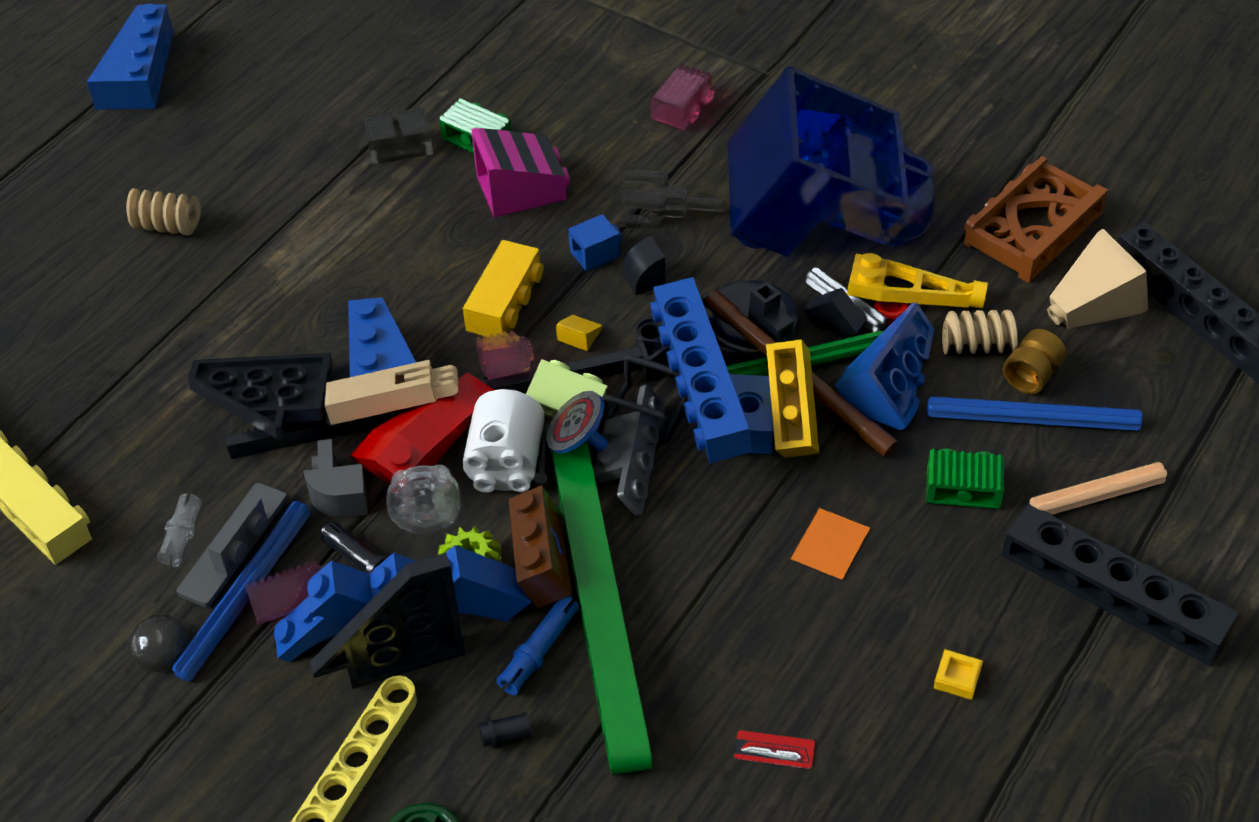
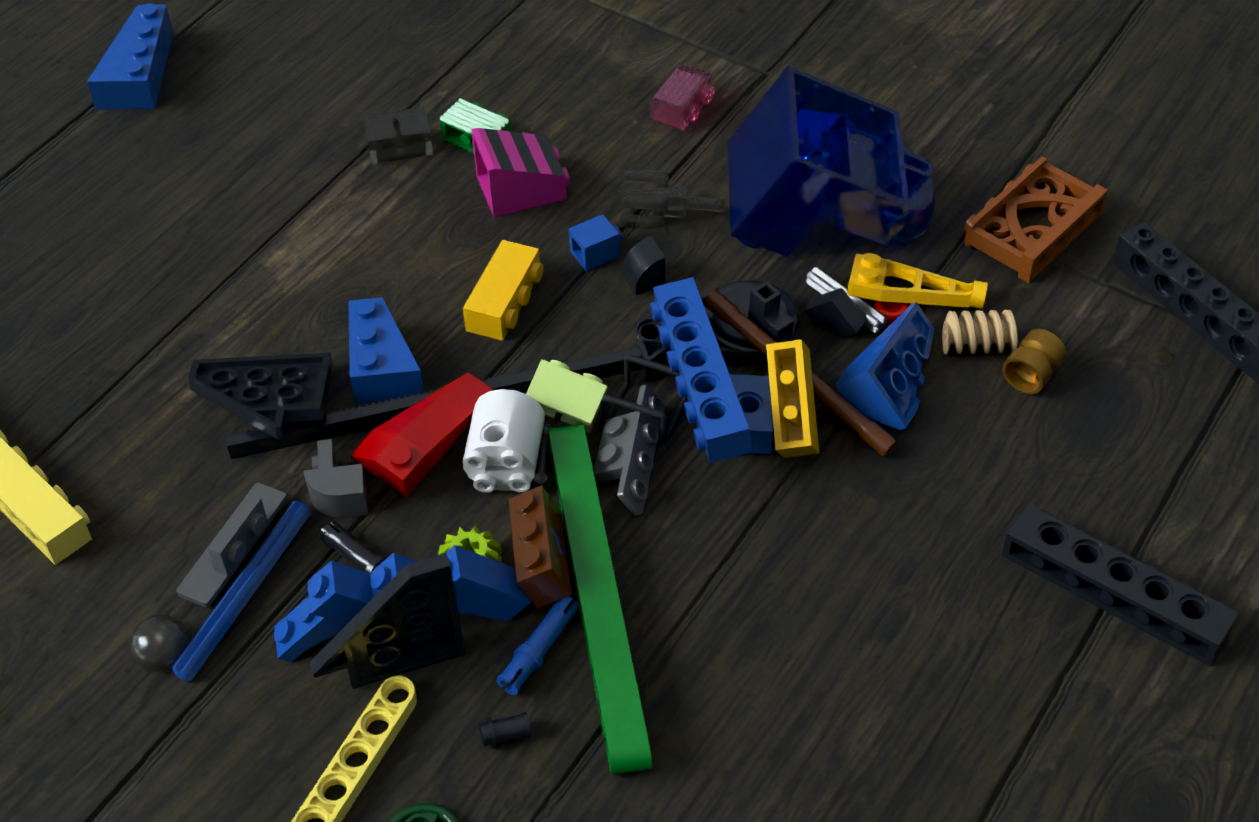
(163, 213): tan piece -> none
(179, 530): clear pin -> none
(281, 593): clear pink brick -> none
(388, 390): tan hinge -> none
(423, 499): clear tile -> none
(504, 354): clear pink brick -> none
(577, 423): shield -> none
(578, 332): yellow slope -> none
(774, 749): sticker -> none
(818, 354): green axle -> none
(830, 543): orange sticker -> none
(958, 674): yellow tile -> none
(965, 478): green brick -> none
(1034, 413): blue axle -> none
(1100, 286): tan slope -> none
(1101, 489): light nougat axle -> none

